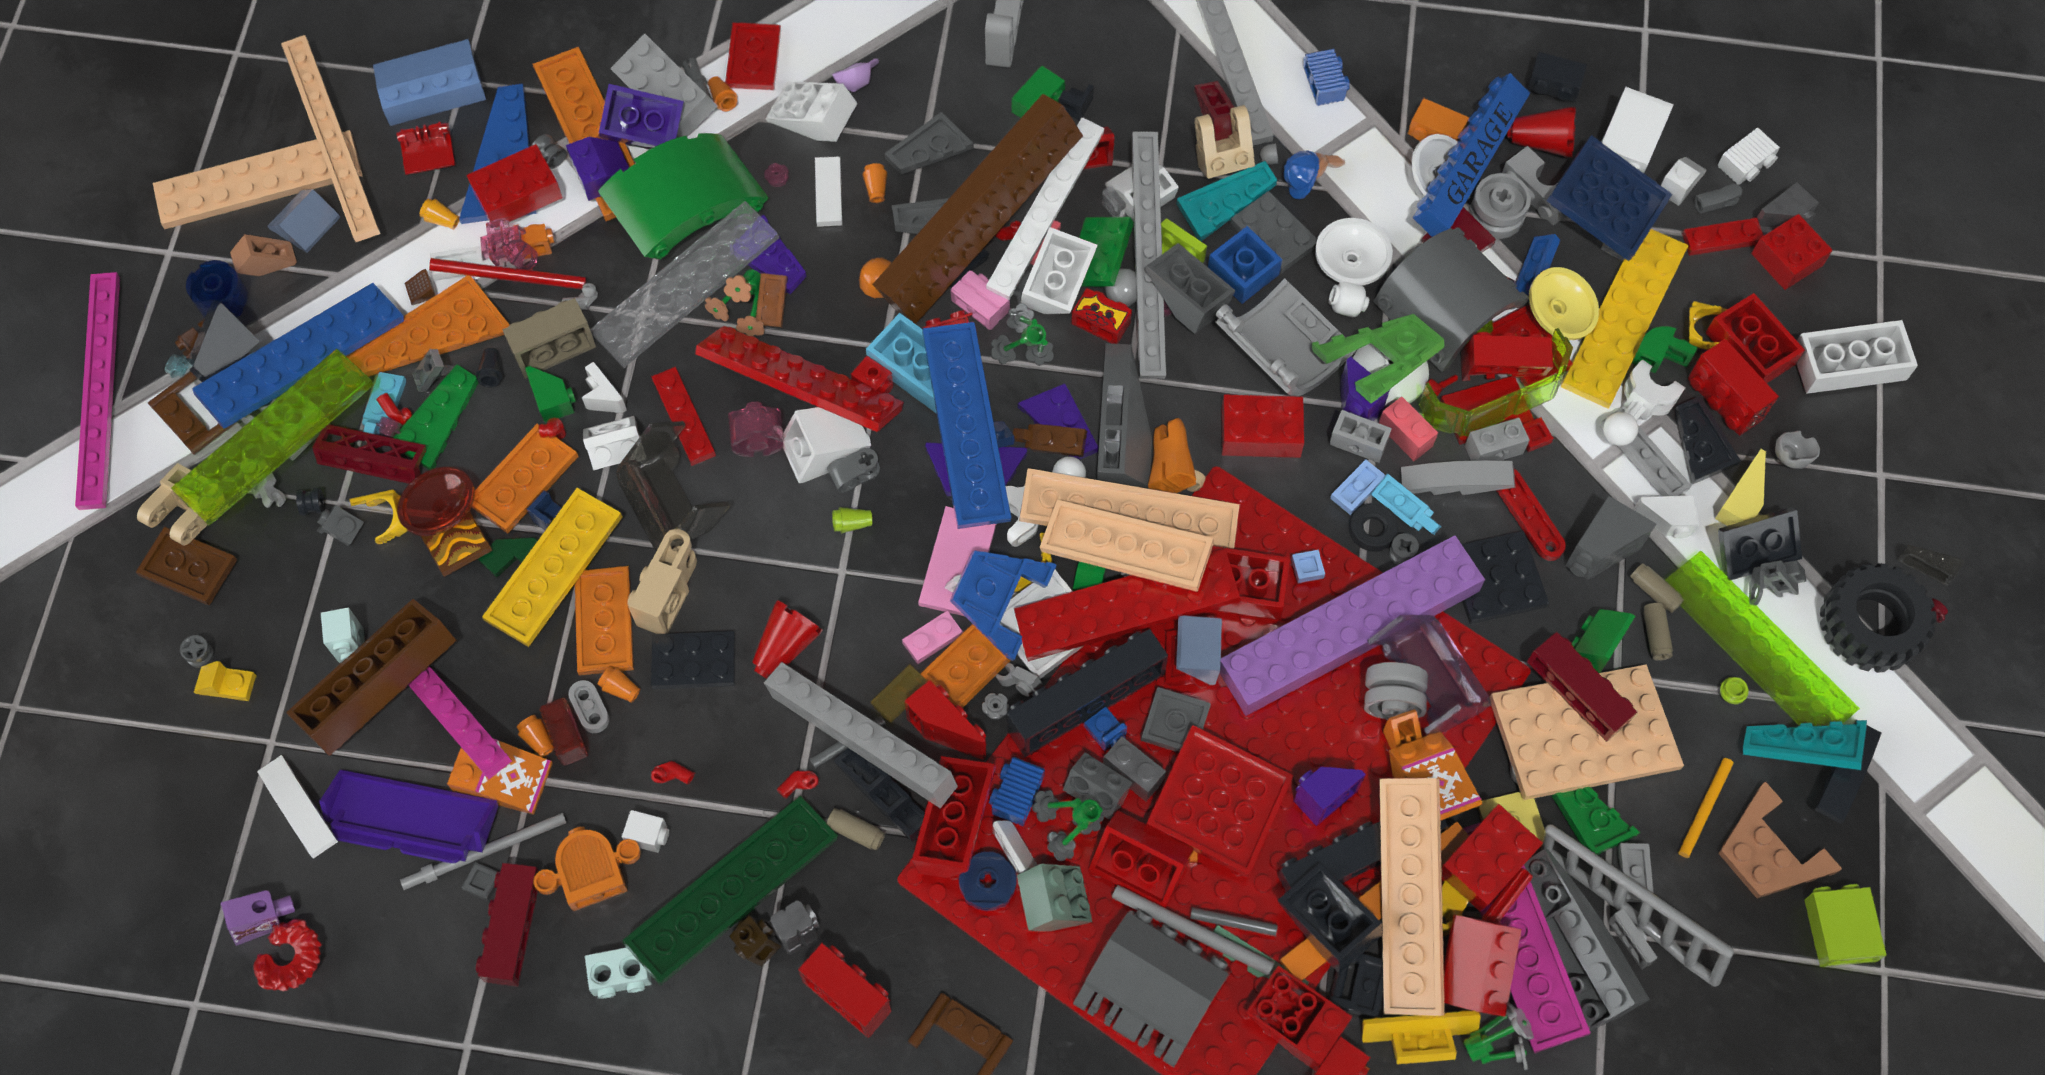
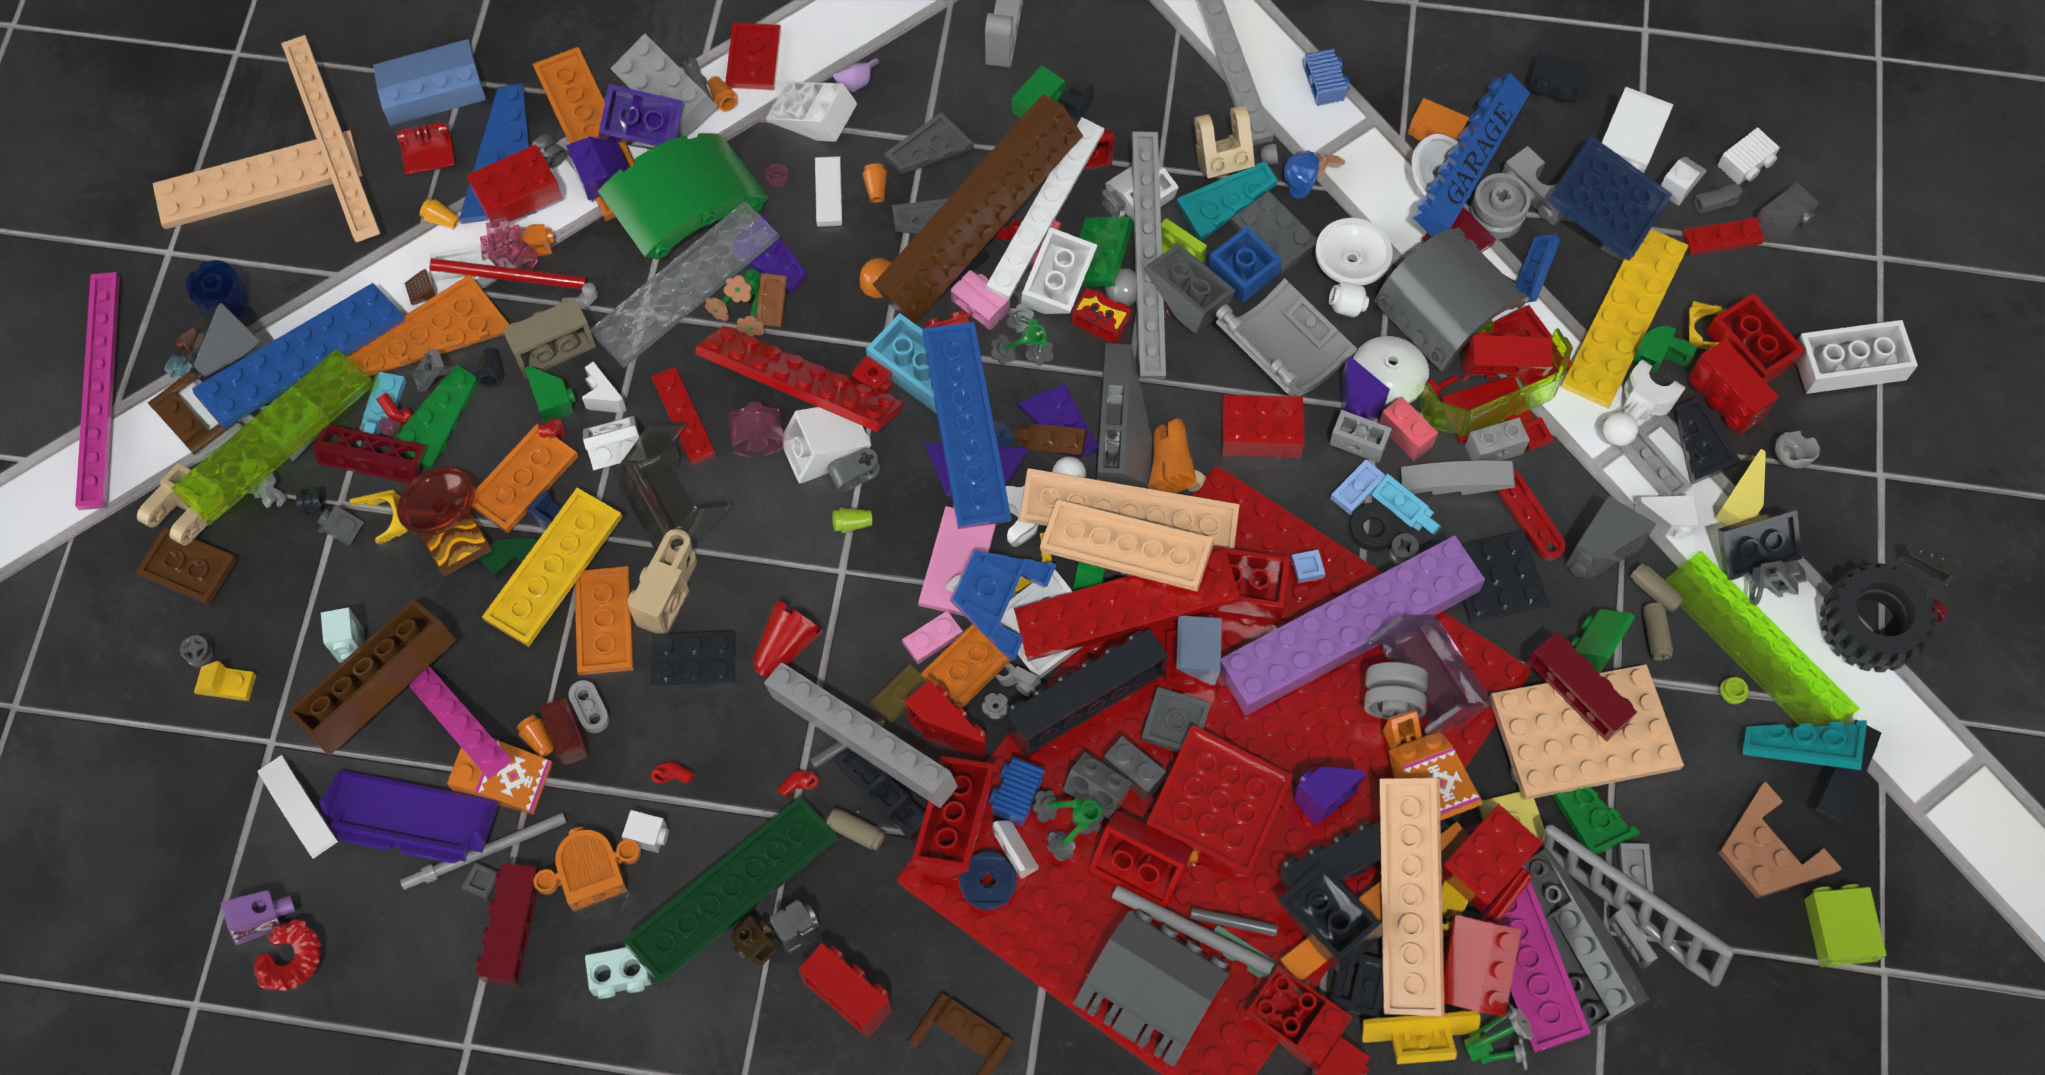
(261, 255): nougat slope -> none
(304, 220): sand blue slope -> none
(618, 684): orange cone -> none
(1054, 897): sand green slope -> none
(1105, 728): blue bracket -> none
(1217, 105): dark red slope -> none
(1403, 340): bright green wing -> none
(1546, 131): red cone -> none
(1564, 302): light yellow dish -> none
(1706, 807): light orange bar -> none
(1791, 251): red brick -> none

